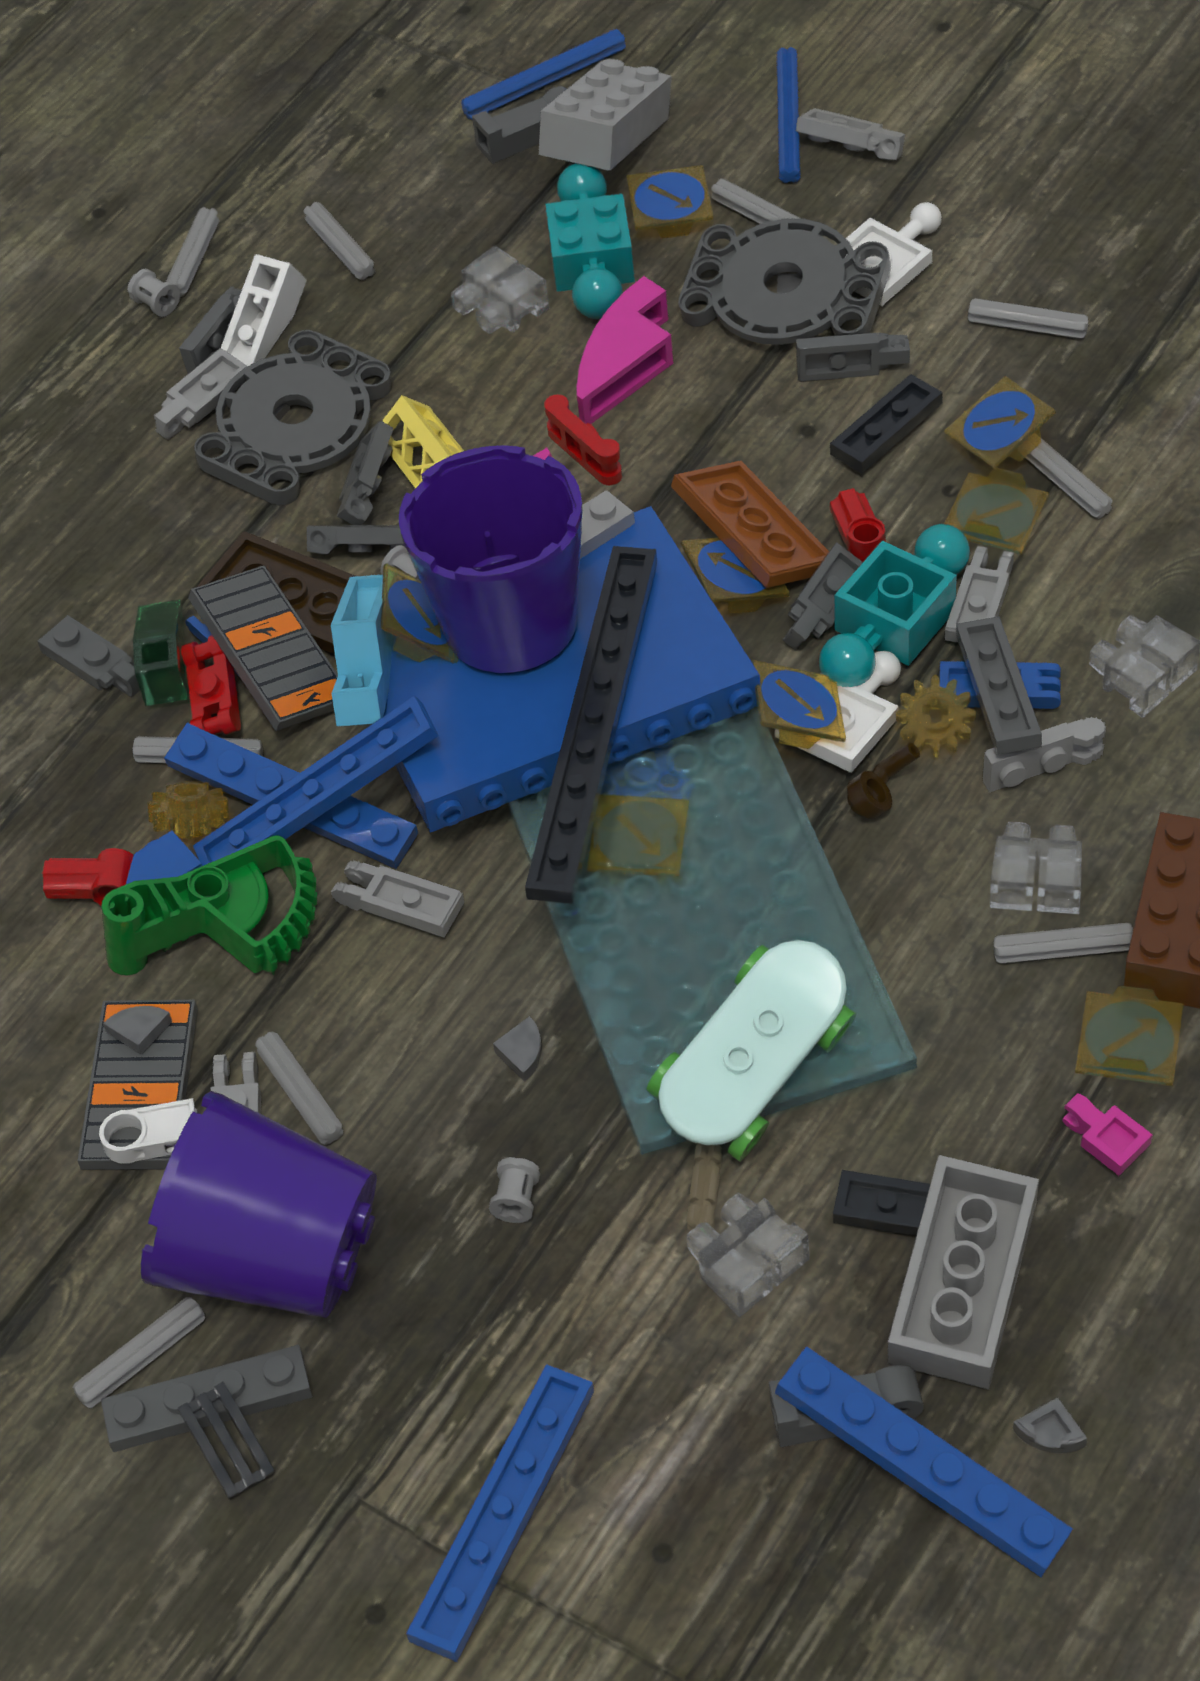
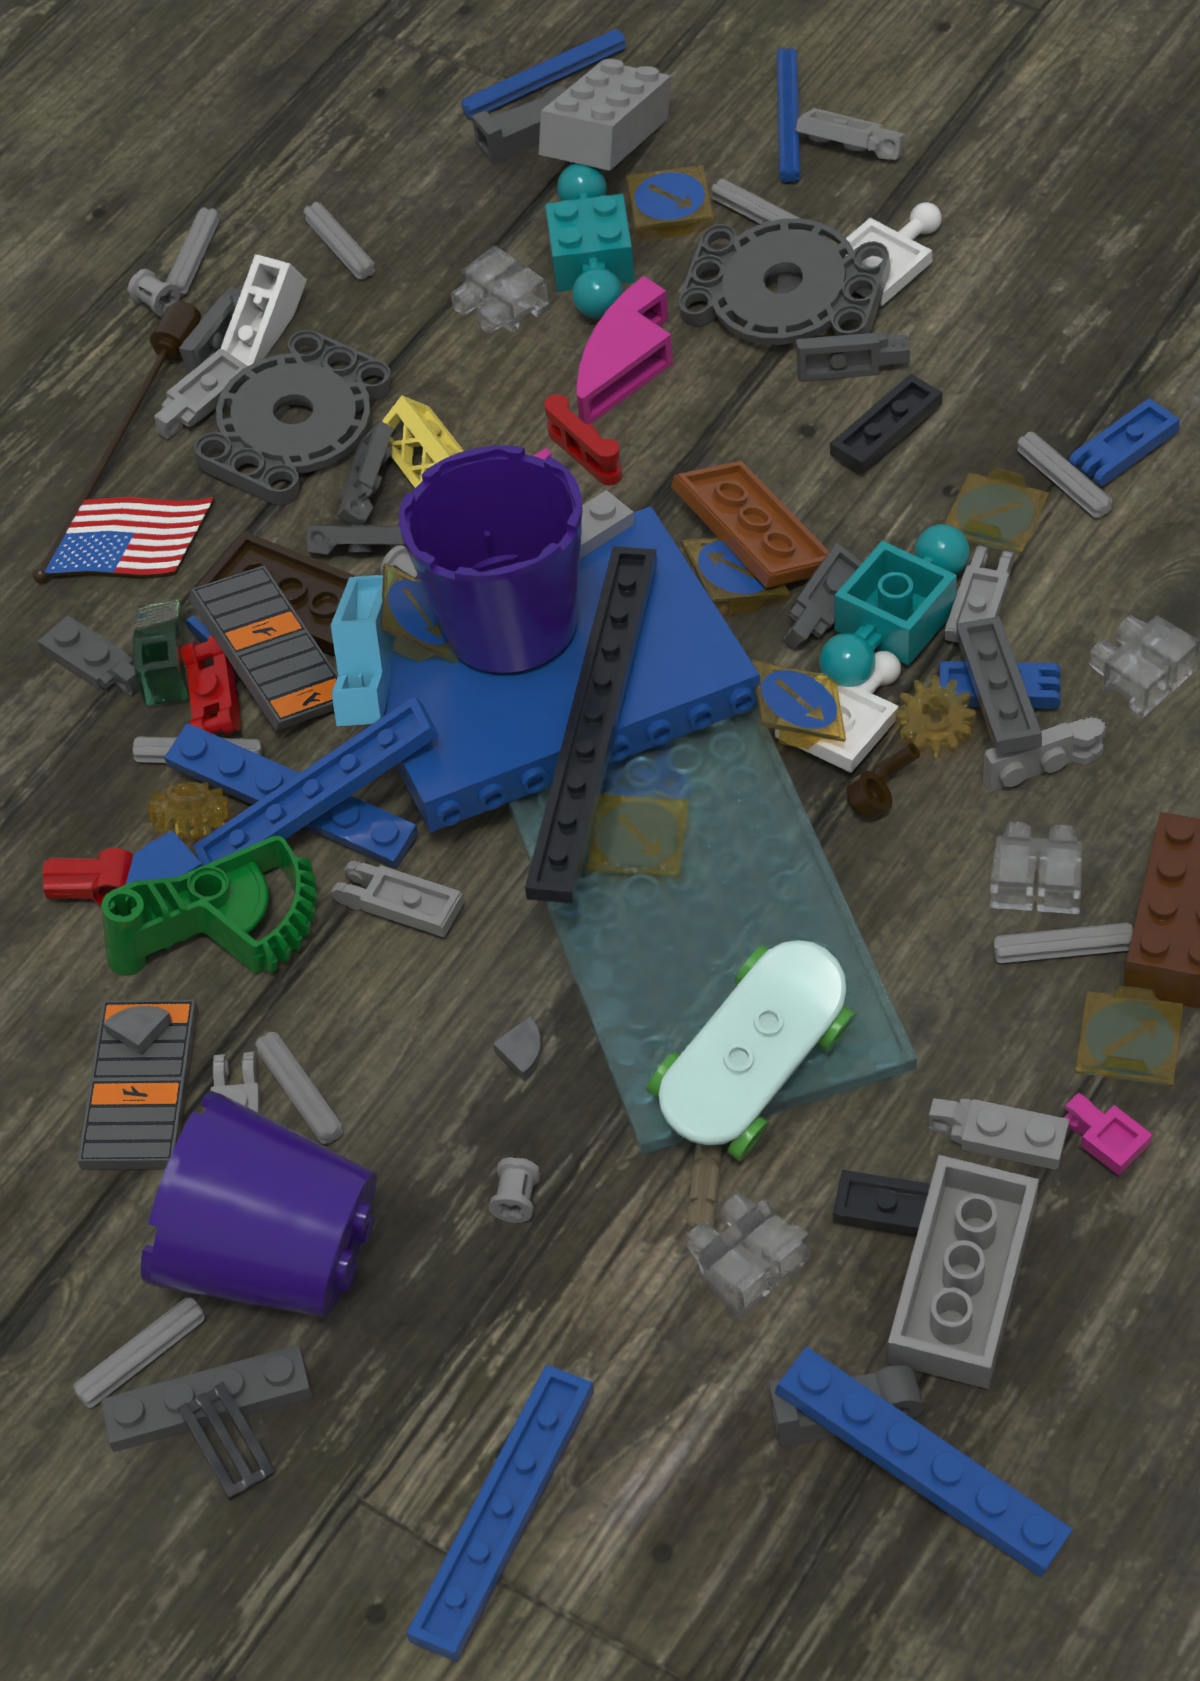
(131, 533): none -> flag
(159, 1127): white piece -> none
(857, 523): red piece -> none
(1001, 1131): none -> light grey hinge
(1002, 423): piece -> none
(1028, 318): light grey axle -> none
(1050, 1427): flat silver tile -> none
(1125, 442): none -> blue hinge

